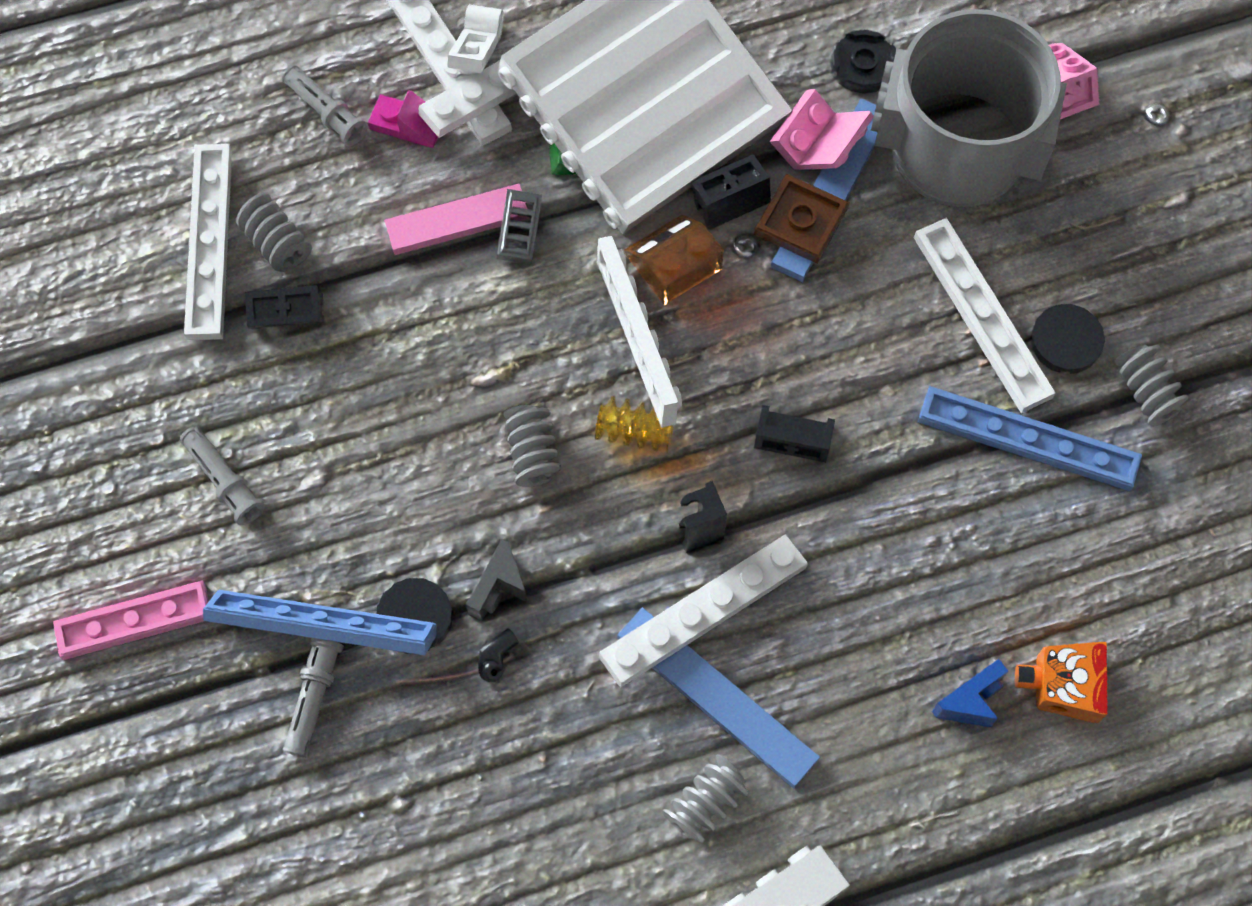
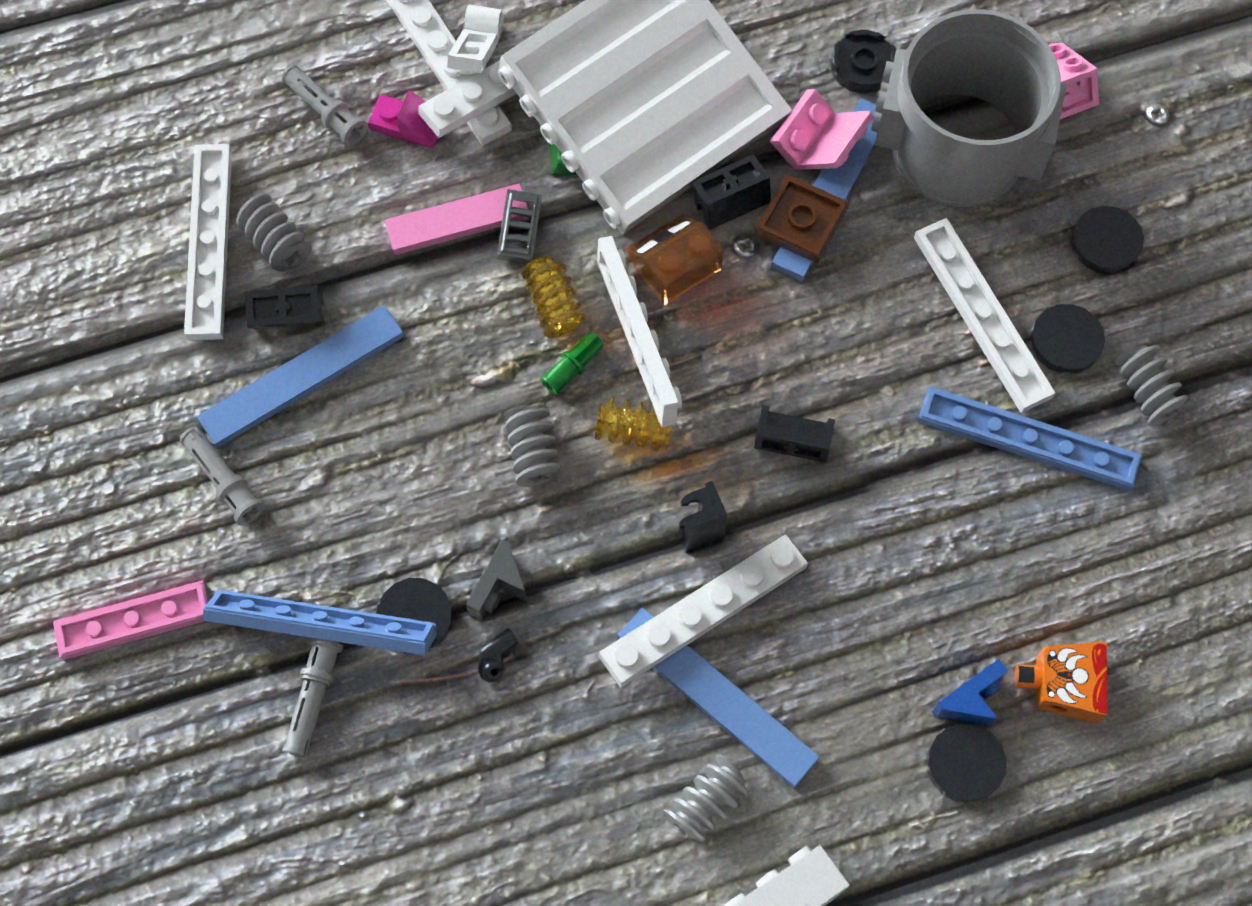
(300, 376): none -> medium blue tile
(553, 296): none -> clear yellow piece
(572, 363): none -> green axle
(966, 763): none -> black tile
(1107, 239): none -> black tile

